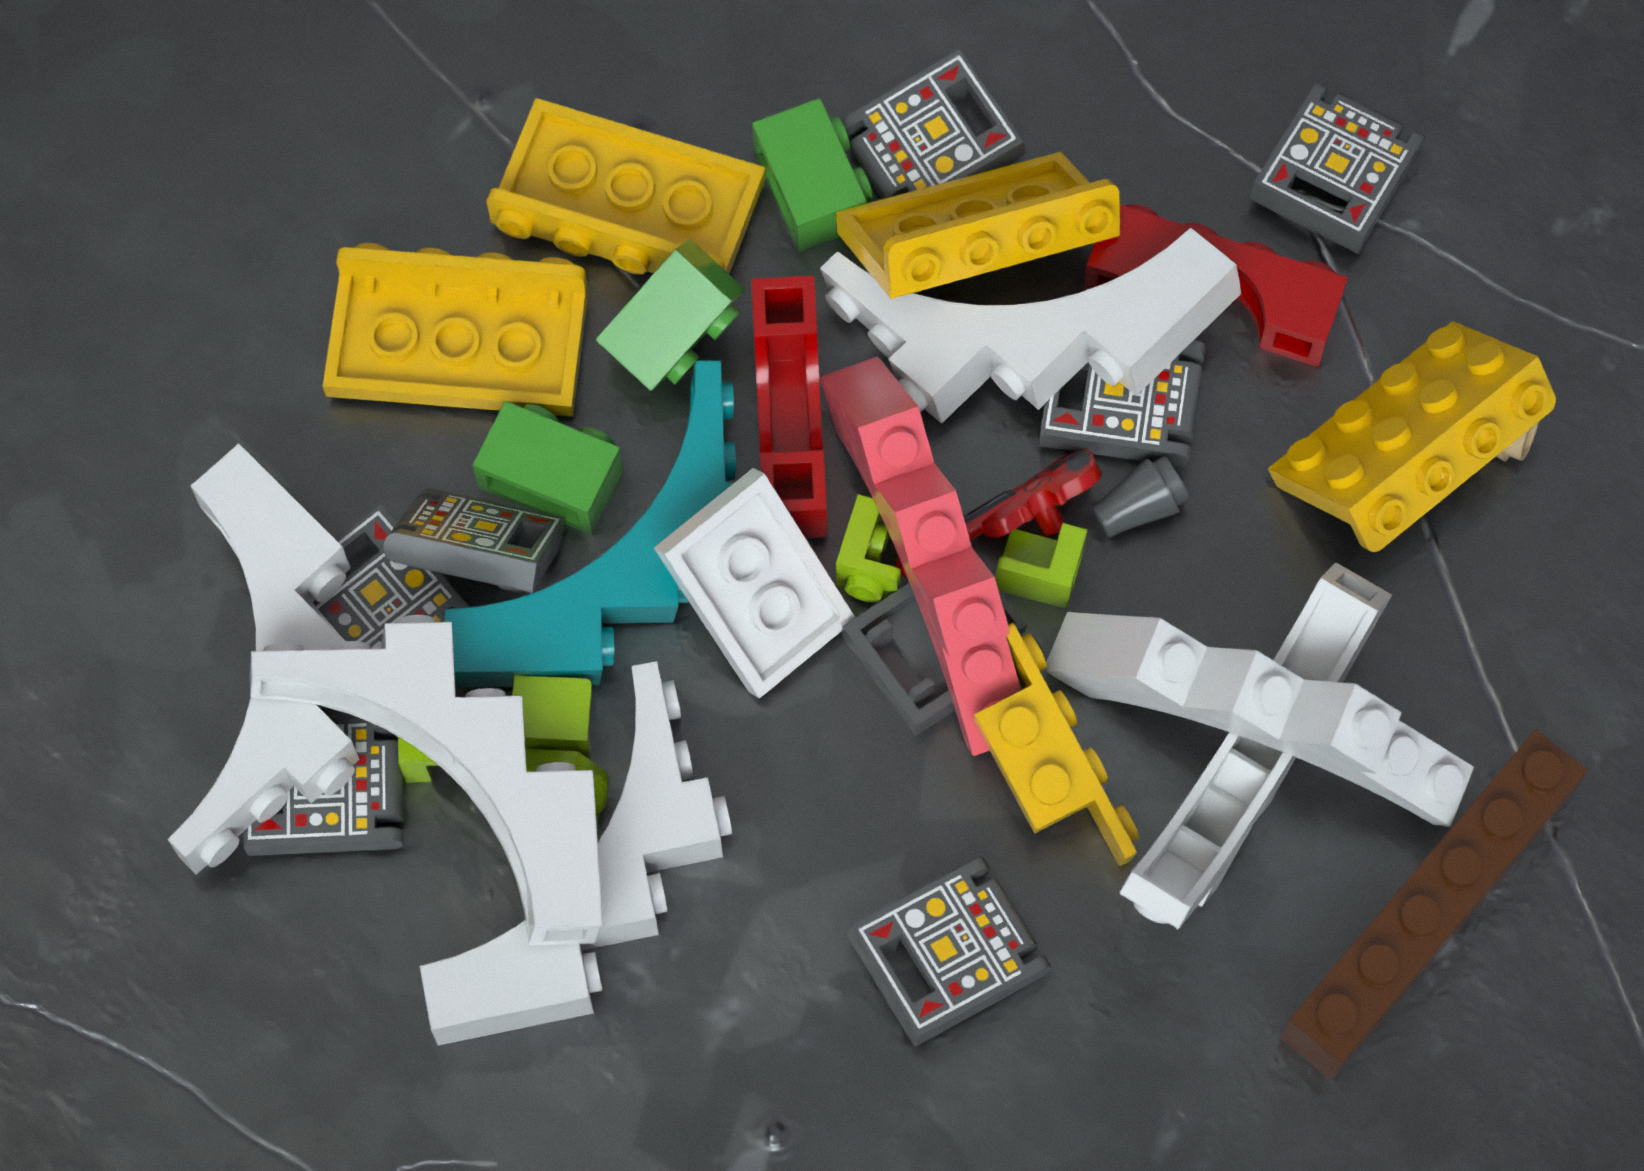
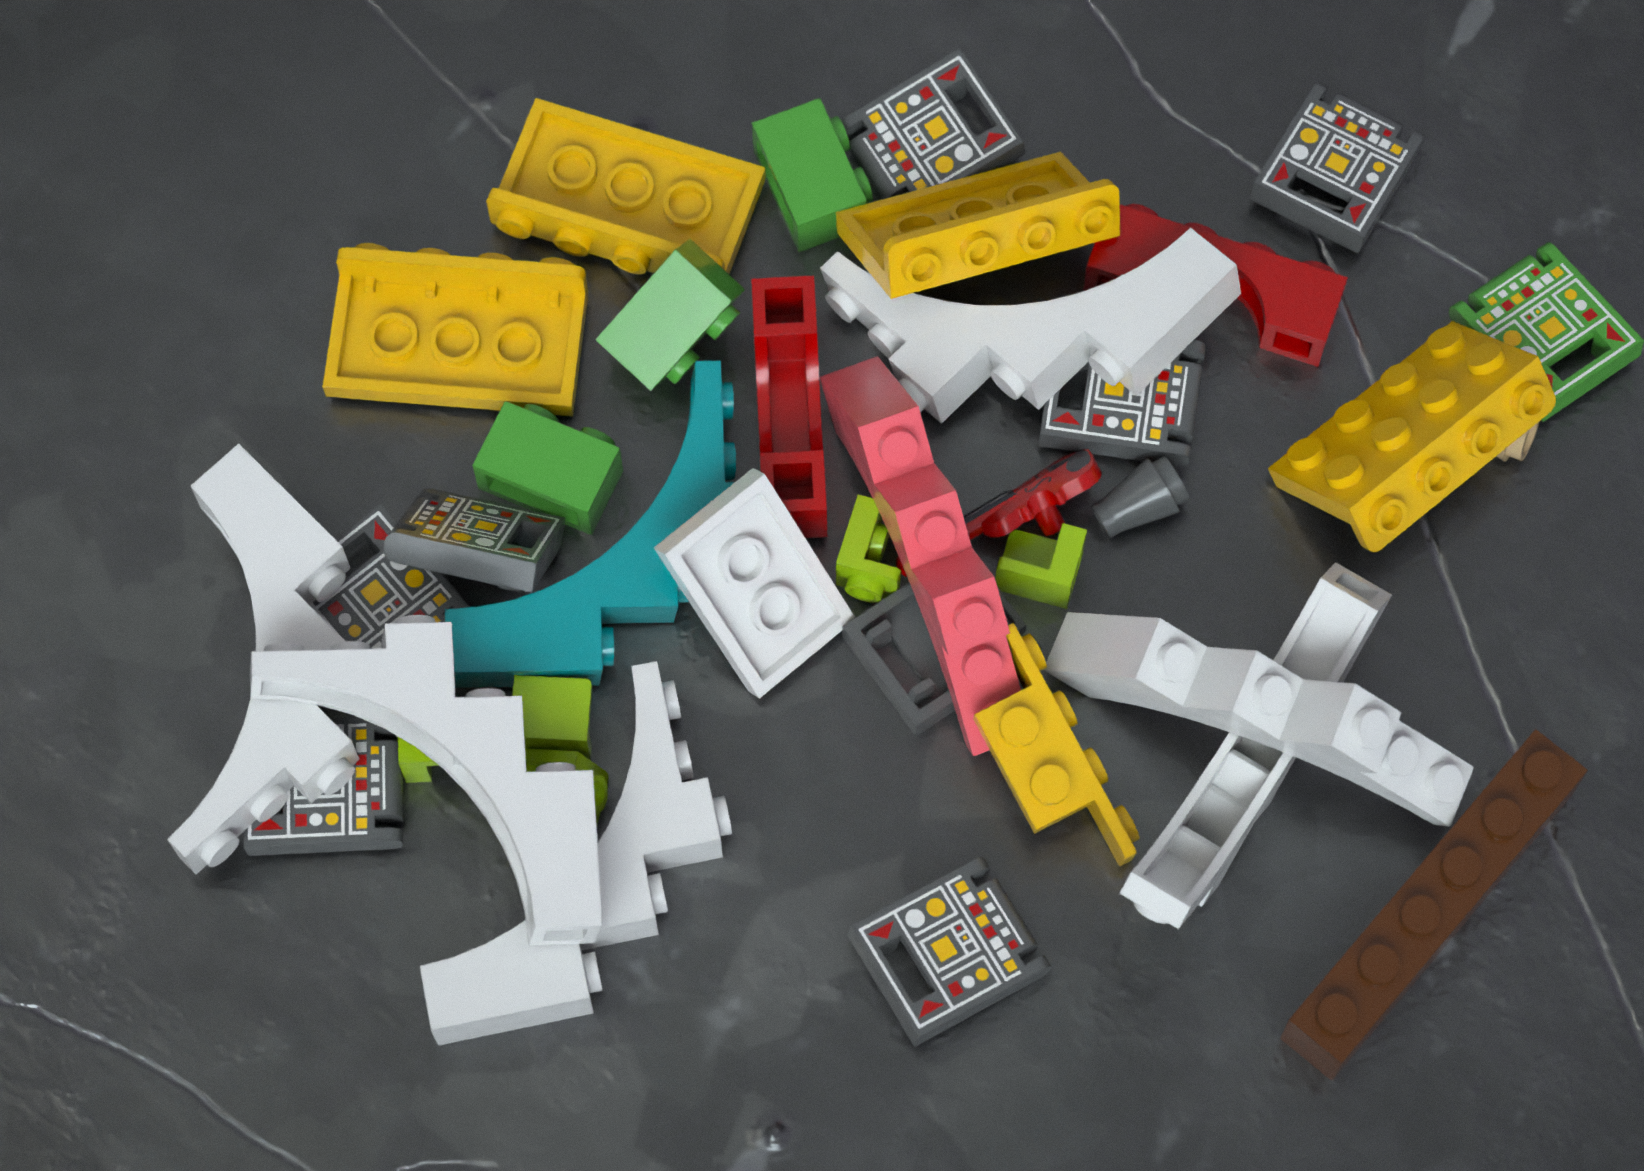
(1550, 313): none -> bright green container

